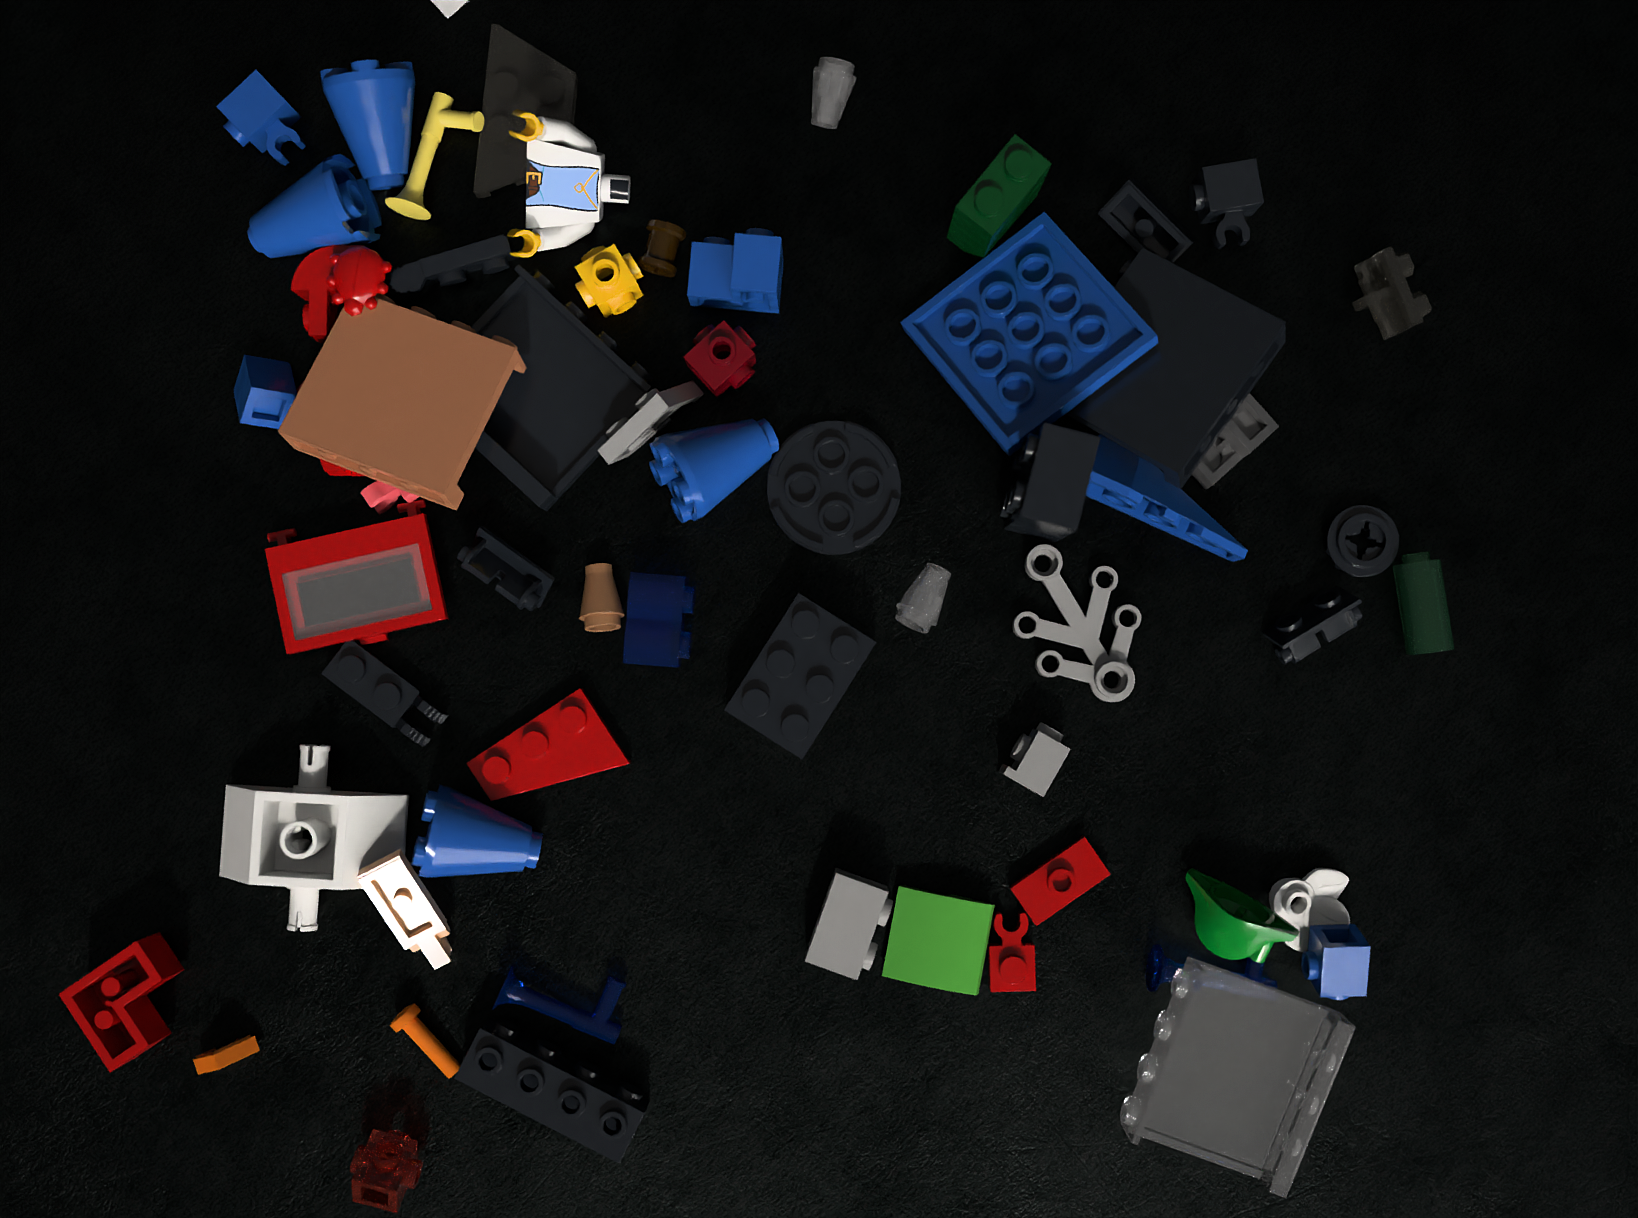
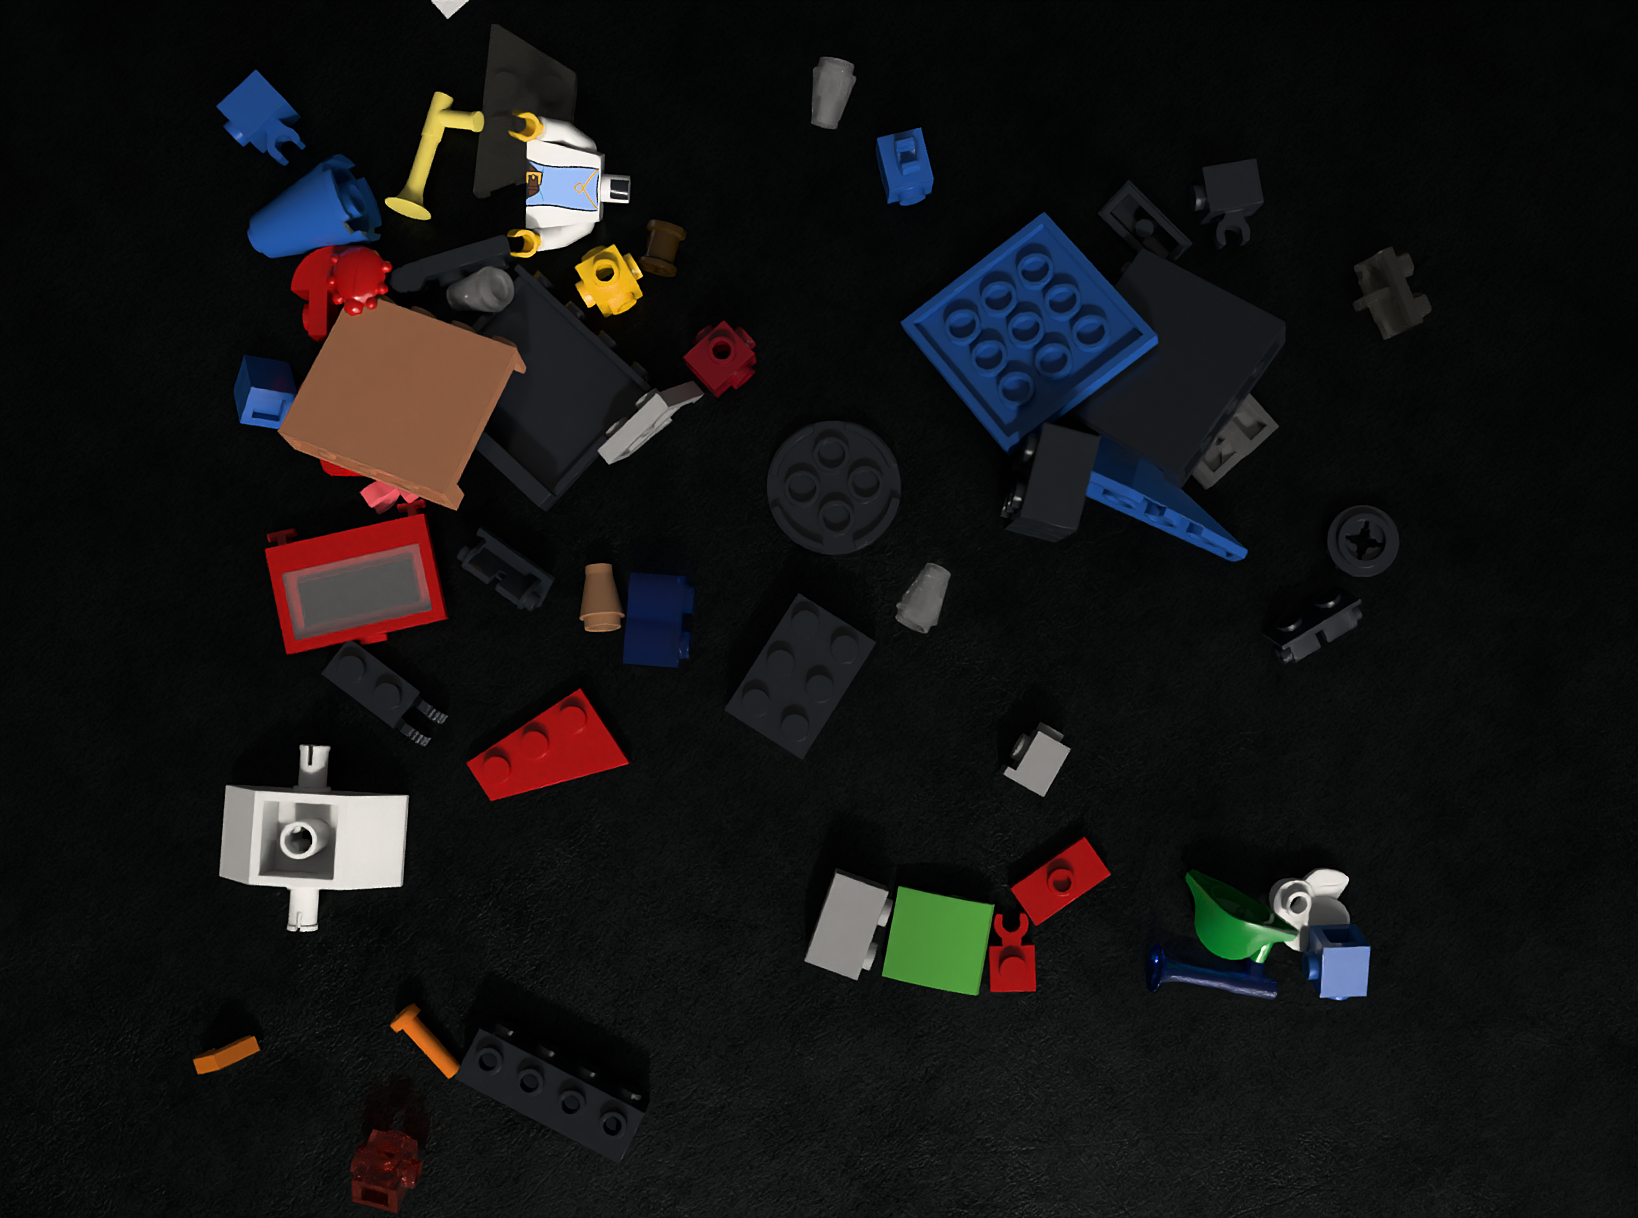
(114, 1001): red brick -> none
(374, 117): blue cone -> none
(407, 907): hinge -> none
(471, 838): blue cone -> none
(484, 290): none -> clear cone
(594, 1023): clear blue piece -> none
(710, 463): blue cone -> none
(739, 274): blue brick -> none
(904, 166): none -> blue brick
(998, 199): dark green brick -> none
(1082, 630): light grey plant -> none
(1237, 1074): clear panel -> none
(1423, 604): clear green brick -> none

